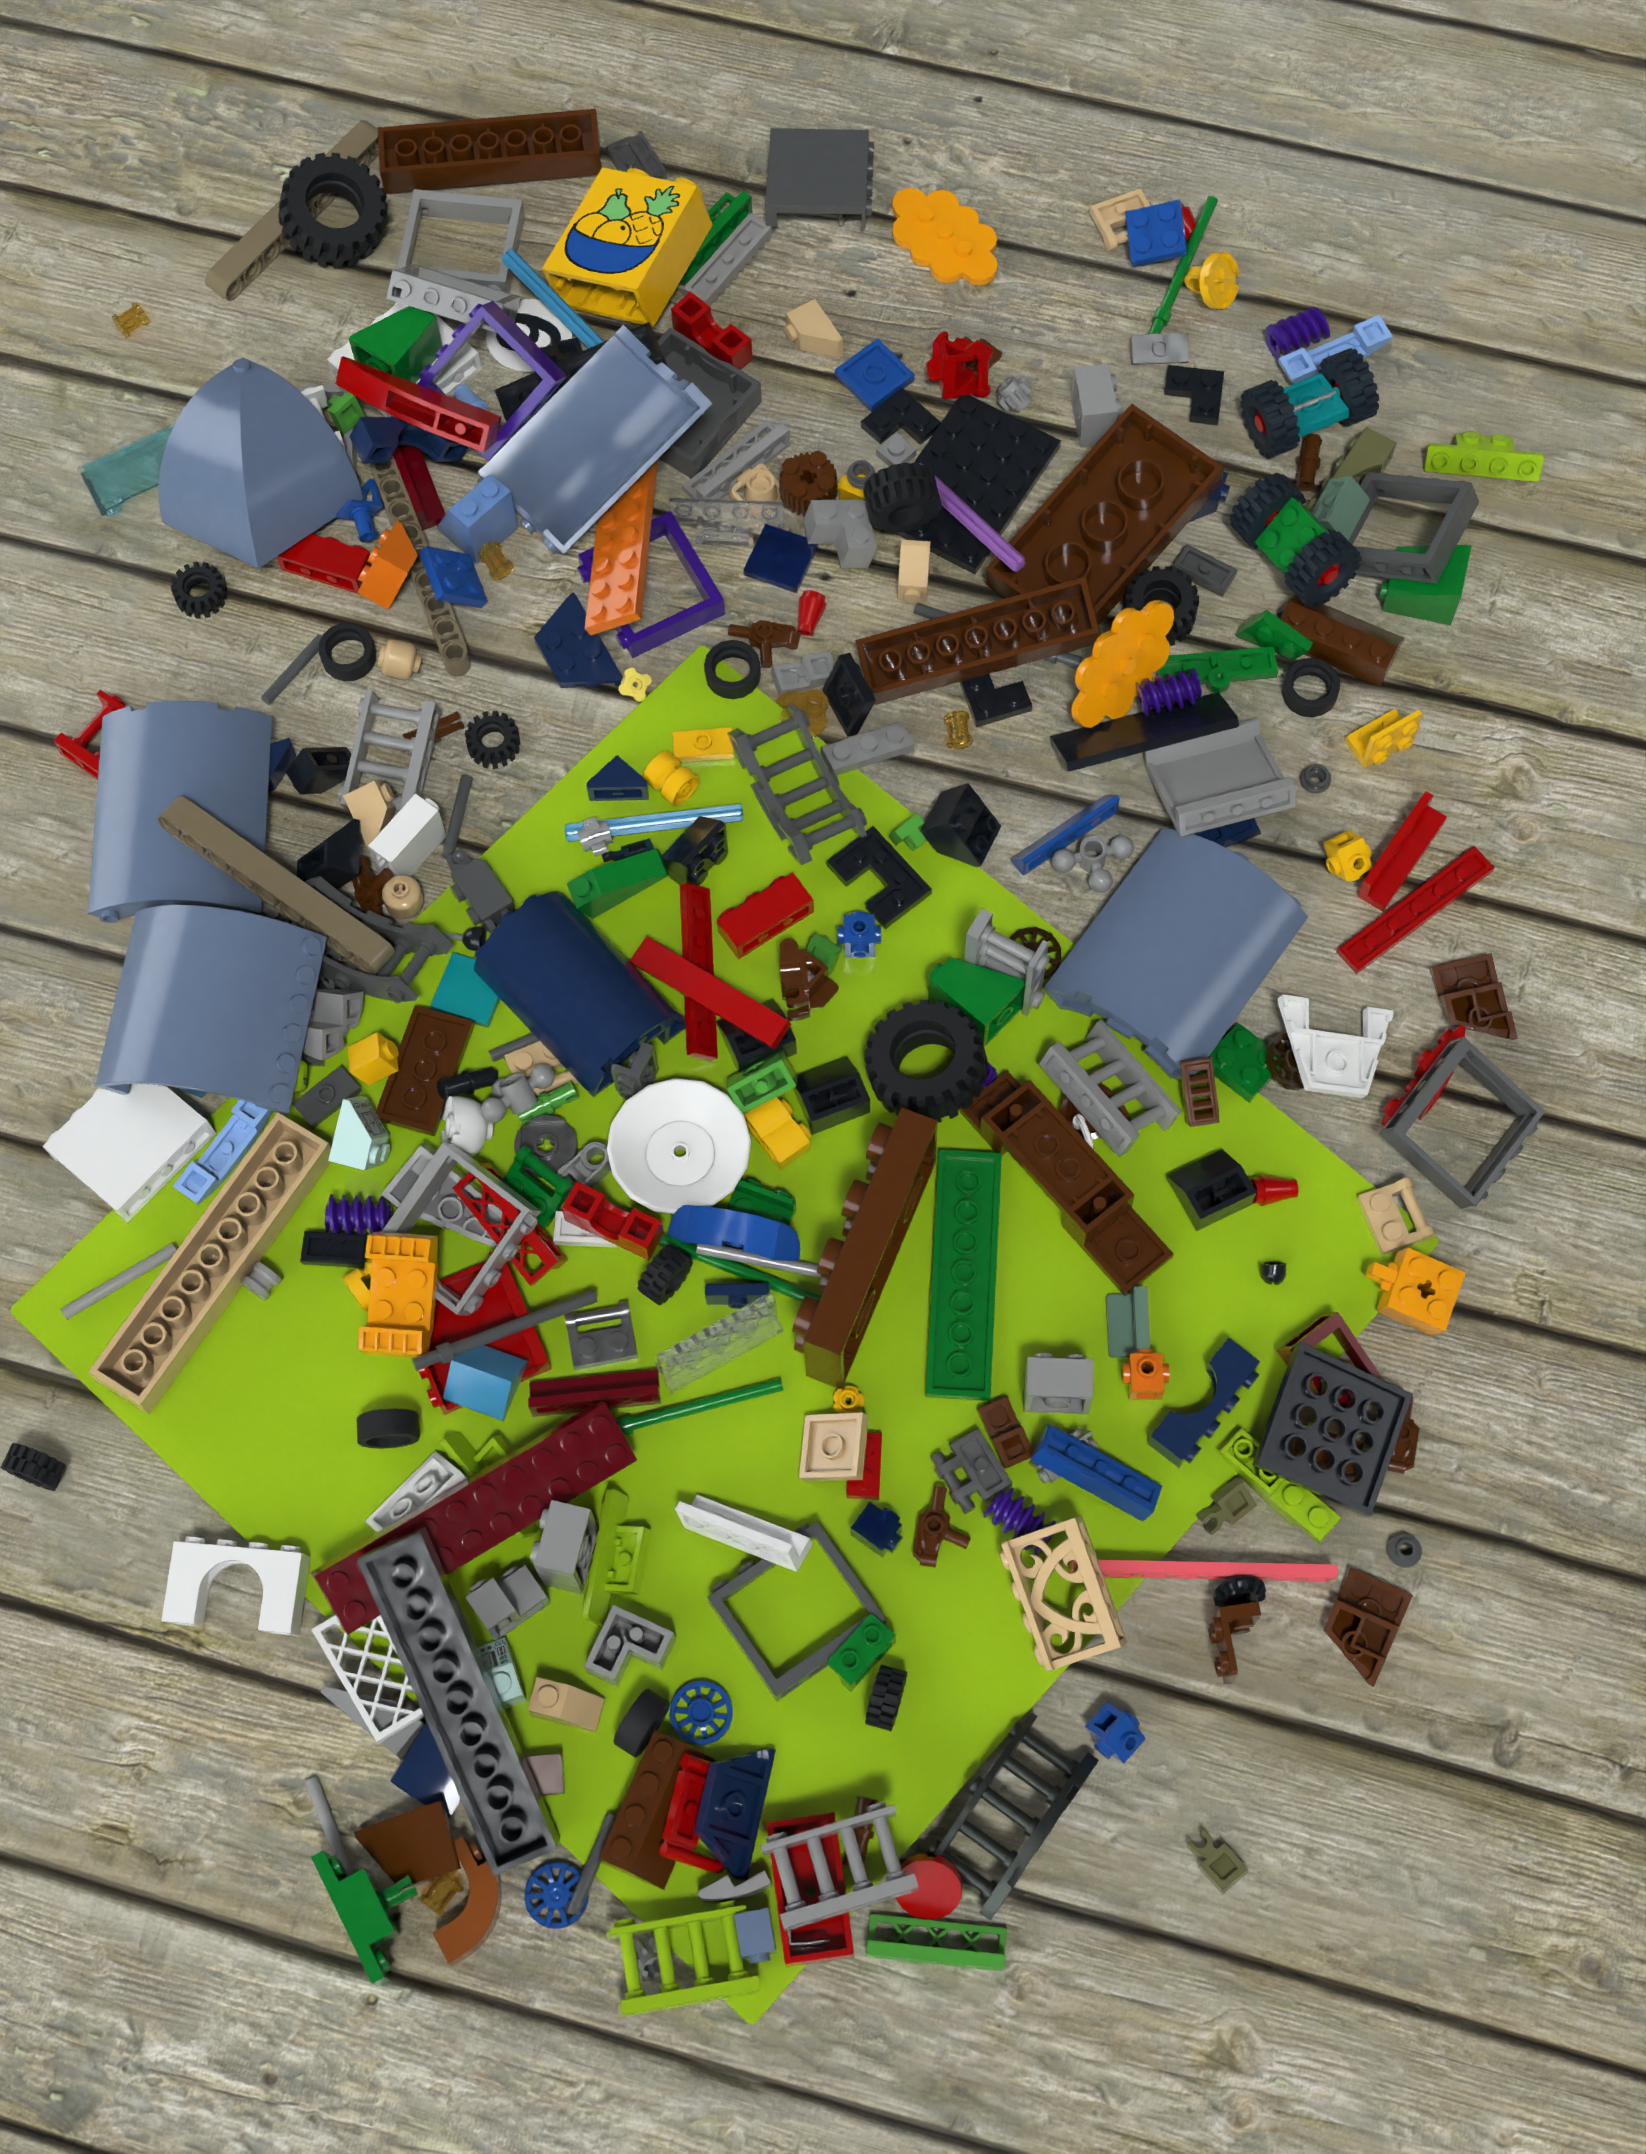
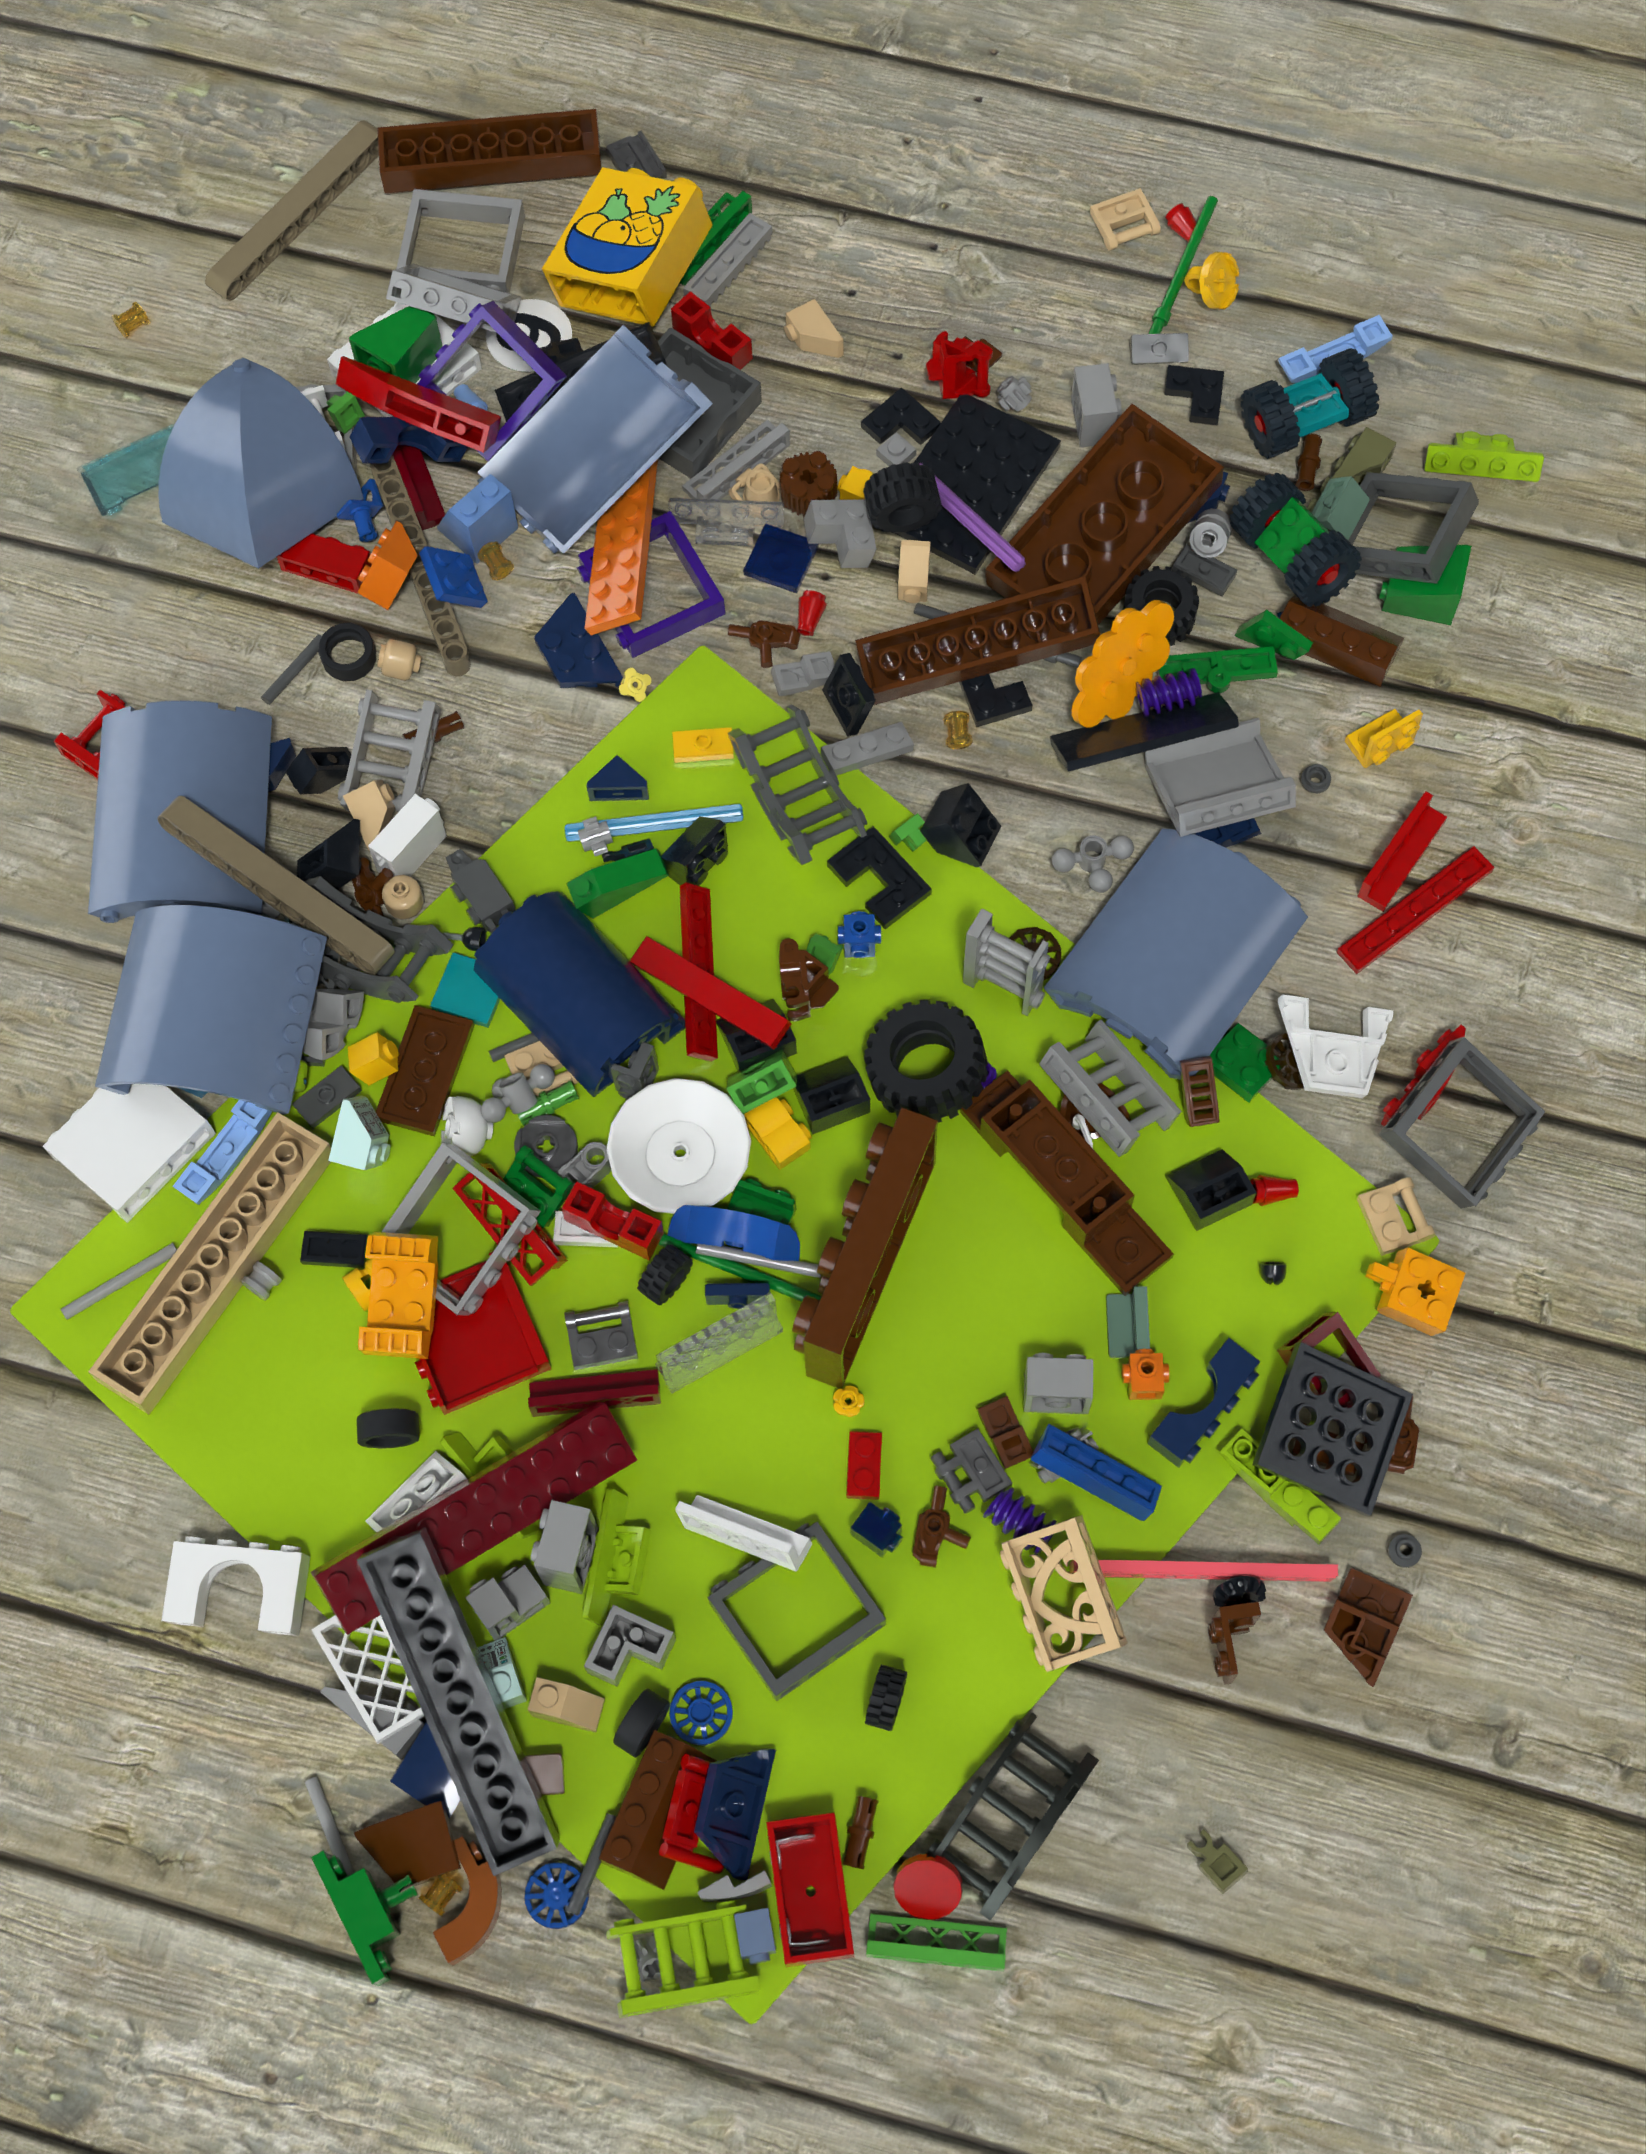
(33, 1466): black tyre -> none
(206, 602): black tyre -> none
(337, 177): black tyre -> none
(357, 1215): dark purple piece -> none
(445, 1352): dark grey bar -> none
(446, 1207): light grey wedge -> none
(457, 815): dark grey bar -> none
(466, 1082): black axle -> none
(484, 1381): dark azure slope -> none
(488, 725): black tyre -> none
(551, 298): dark azure axle -> none
(629, 1424): green bar -> none
(667, 775): yellow wheel -> none
(730, 649): black tyre -> none
(765, 915): red brick -> none
(815, 711): clear yellow plate -> none
(819, 172): dark grey panel -> none
(833, 1447): tan plate -> none
(857, 468): dark grey plate -> none
(861, 1651): green bracket -> none
(864, 1891): light grey fence -> none
(874, 374): blue plate -> none
(944, 236): light orange plate -> none
(964, 1275): green plate -> none
(981, 993): green slope -> none
(1066, 833): blue slope -> none
(1121, 1736): blue brick -> none
(1156, 233): blue plate -> none
(1210, 533): none -> light grey wheel
(1230, 1505): olive plate -> none
(1296, 330): dark purple piece -> none
(1316, 668): black tyre -> none
(1348, 856): yellow brick -> none
(1474, 996): reddish brown slope -> none

